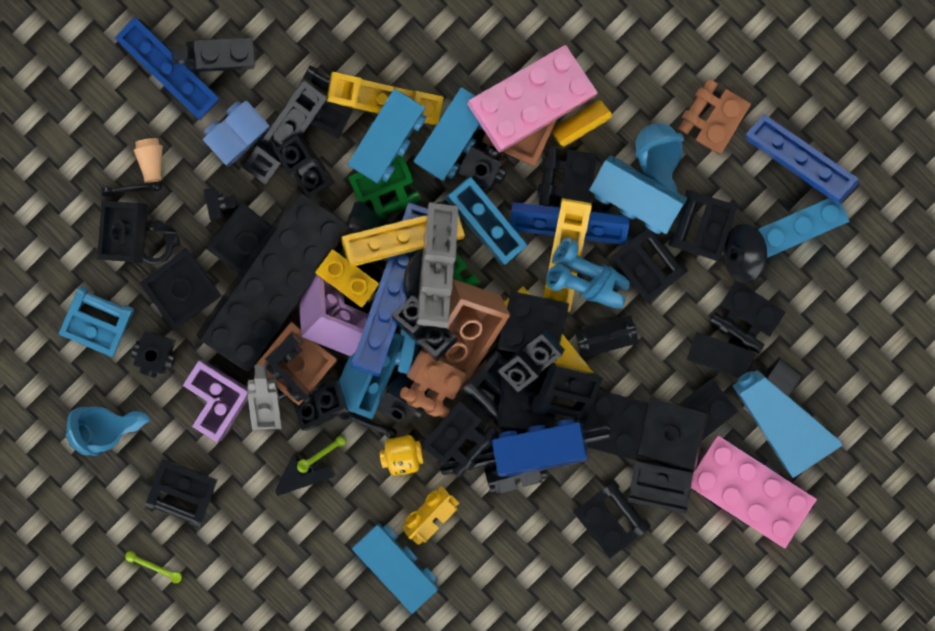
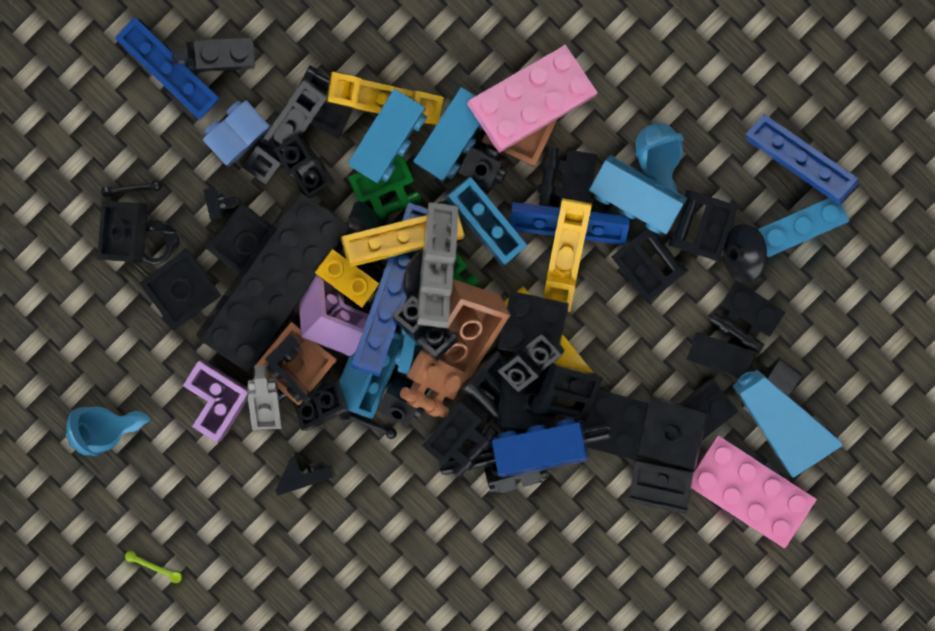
(94, 331): dark azure plate -> none
(149, 159): light nougat cone -> none
(162, 346): black brick -> none
(183, 484): black plate -> none
(303, 465): lime hinge -> none
(396, 567): dark azure brick -> none
(402, 455): yellow head -> none
(420, 524): yellow hinge -> none
(581, 123): yellow slope -> none
(602, 277): dark azure piece -> none
(603, 524): black plate -> none
(606, 336): black hinge -> none
(722, 121): nougat plate -> none

